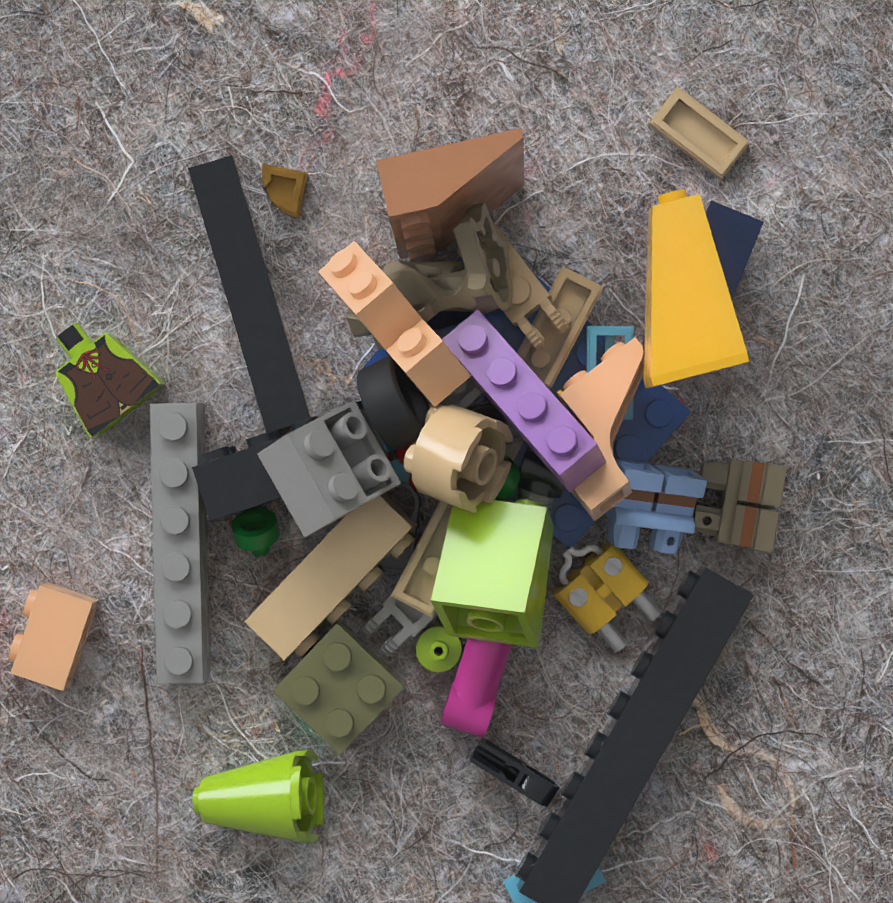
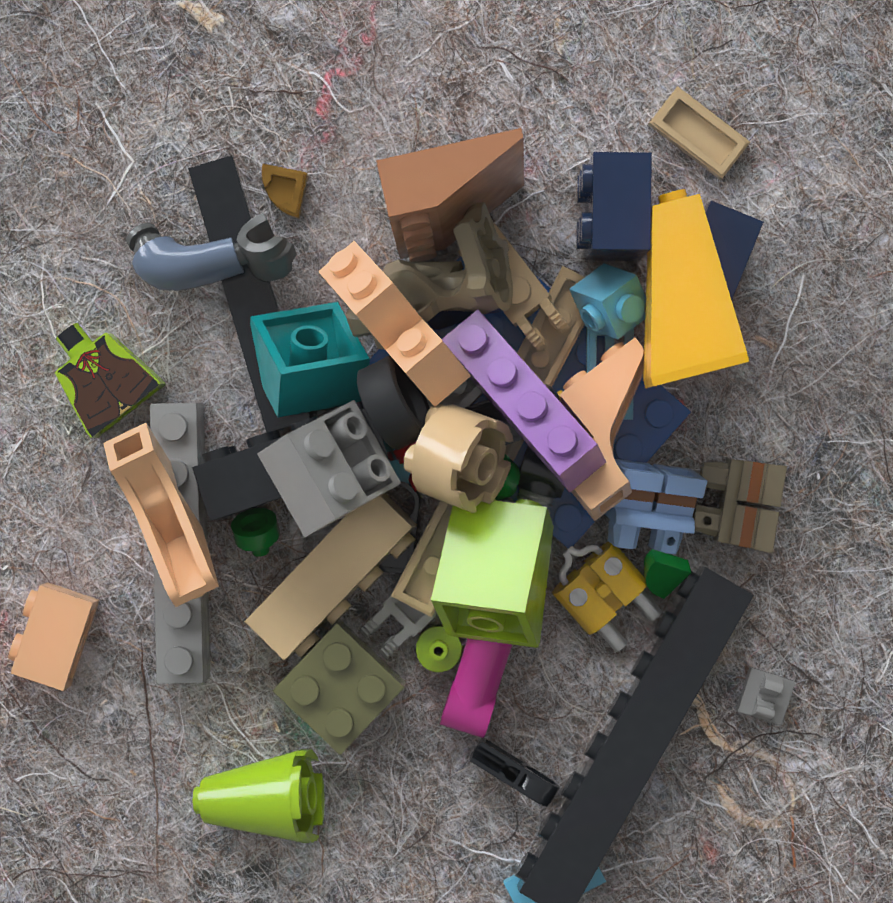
(163, 514): none -> light nougat arch
(180, 267): none -> piece
(307, 358): none -> teal slope
(610, 301): none -> medium azure brick
(616, 206): none -> dark blue brick
(664, 572): none -> green tile
(765, 696): none -> light grey tile

